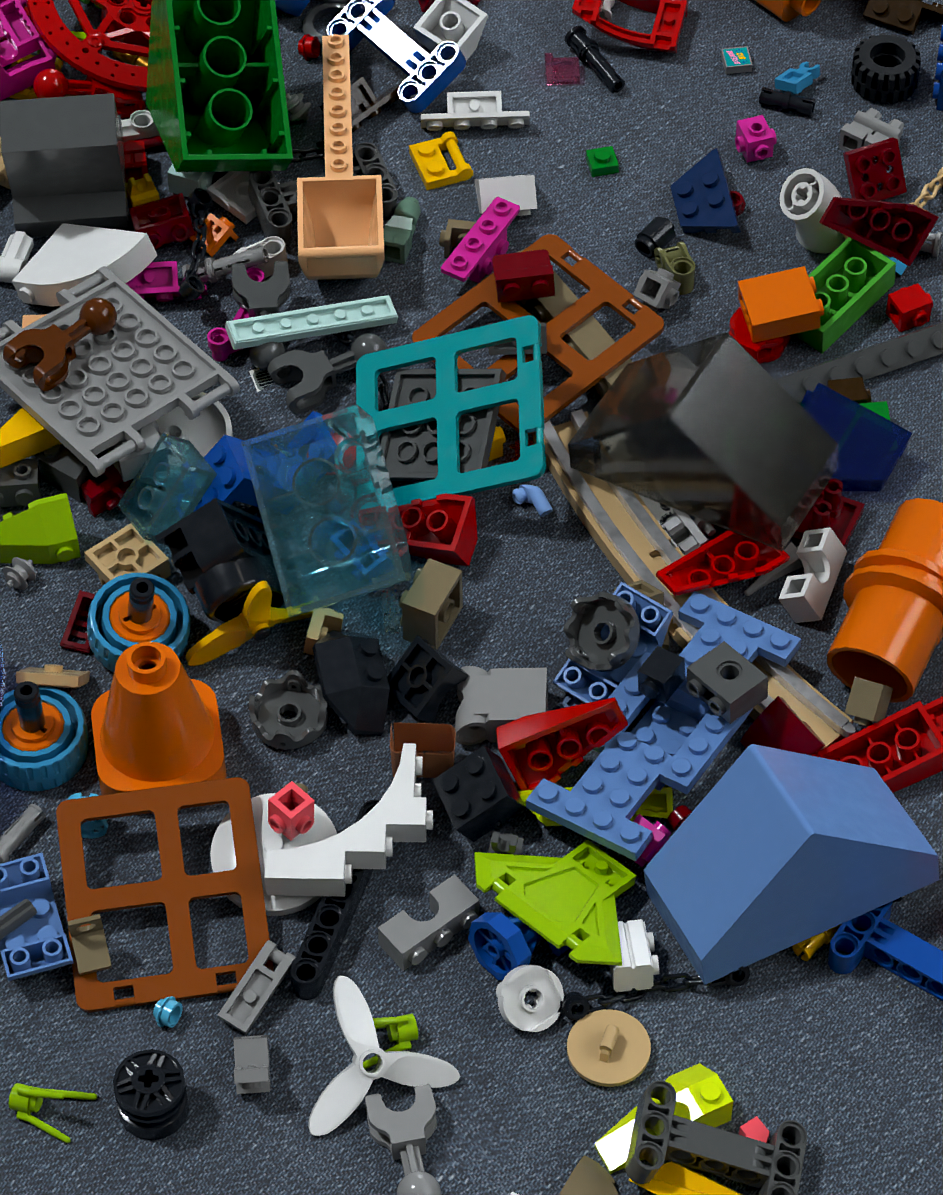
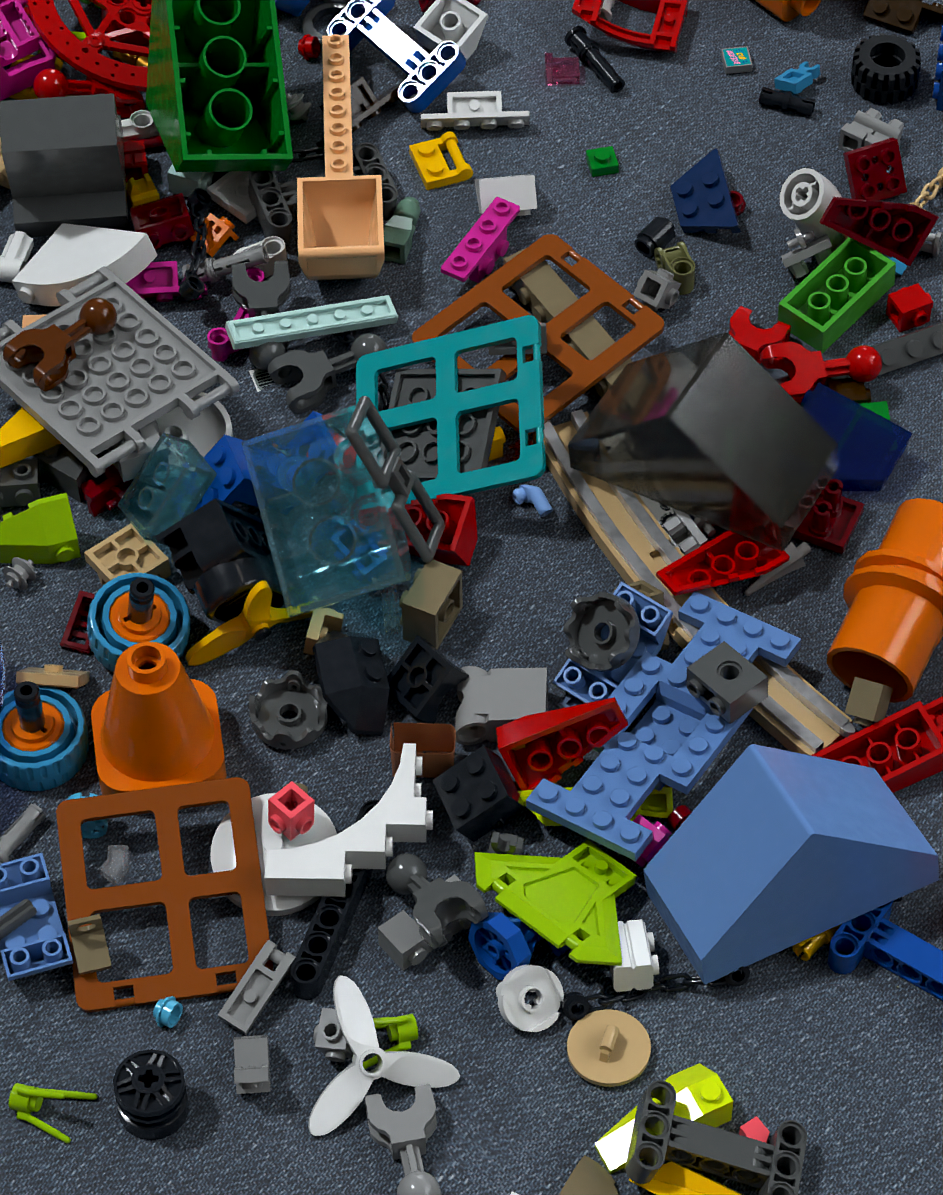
(117, 864): none -> clear piece
(329, 1037): none -> light grey brick
(397, 477): none -> dark grey bar
(436, 901): none -> dark grey piece
(453, 235): dark tan bracket -> none
(523, 275): dark red bracket -> none
(661, 674): black brick -> none
(755, 138): dark pink brick -> none
(780, 304): orange brick -> none
(782, 729): dark red brick -> none
(795, 258): none -> light grey hips
(808, 368): none -> red piece
(808, 594): white arch -> none

